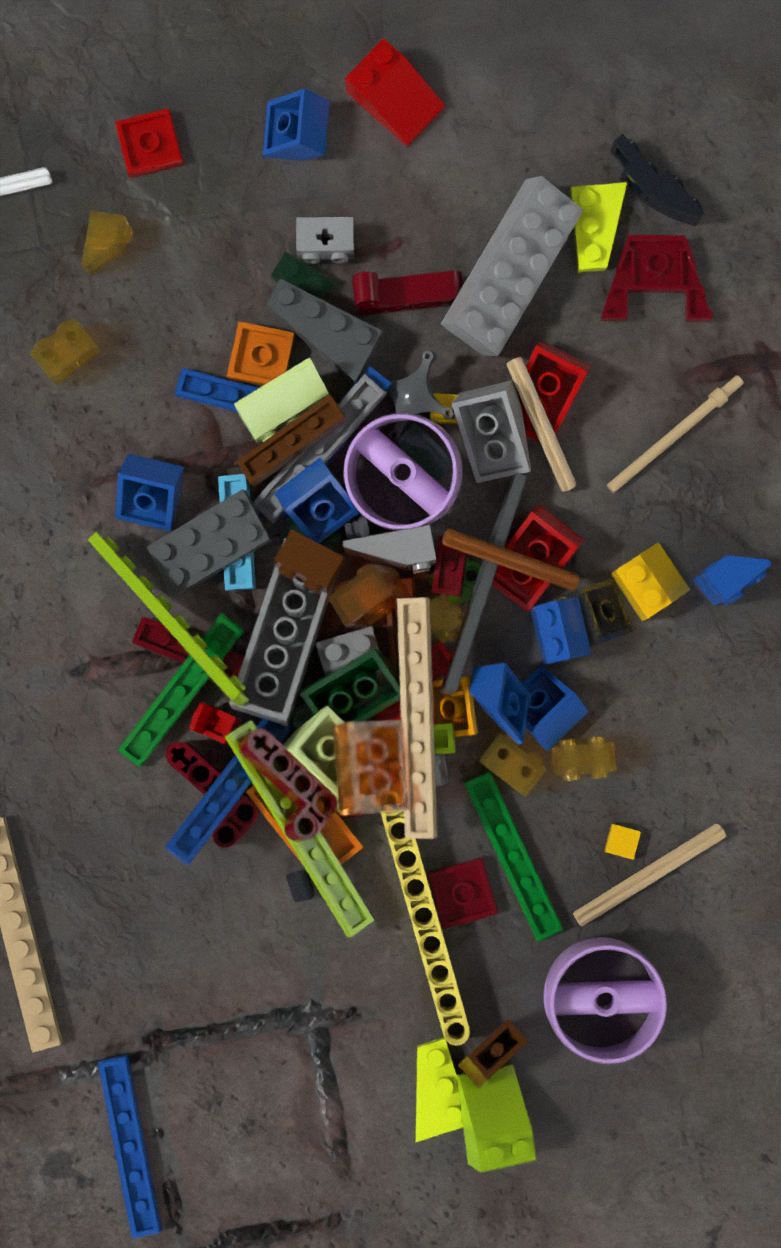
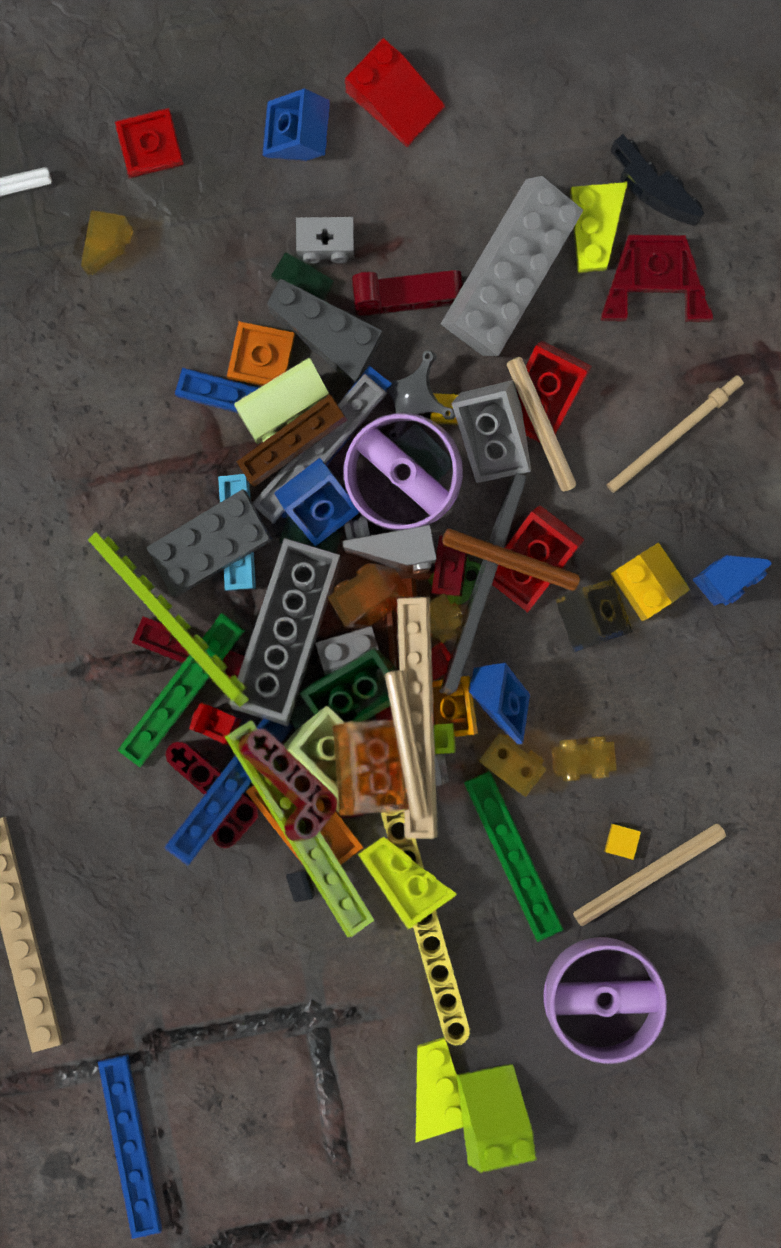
(64, 351): clear yellow brick -> none
(148, 492): blue slope -> none
(308, 562): reddish brown brick -> none
(405, 884): none -> neon yellow wing
(407, 745): none -> tan axle
(462, 893): dark red tile -> none
(493, 1053): reddish brown brick -> none
(551, 708): blue slope -> none
(560, 630): blue slope -> none

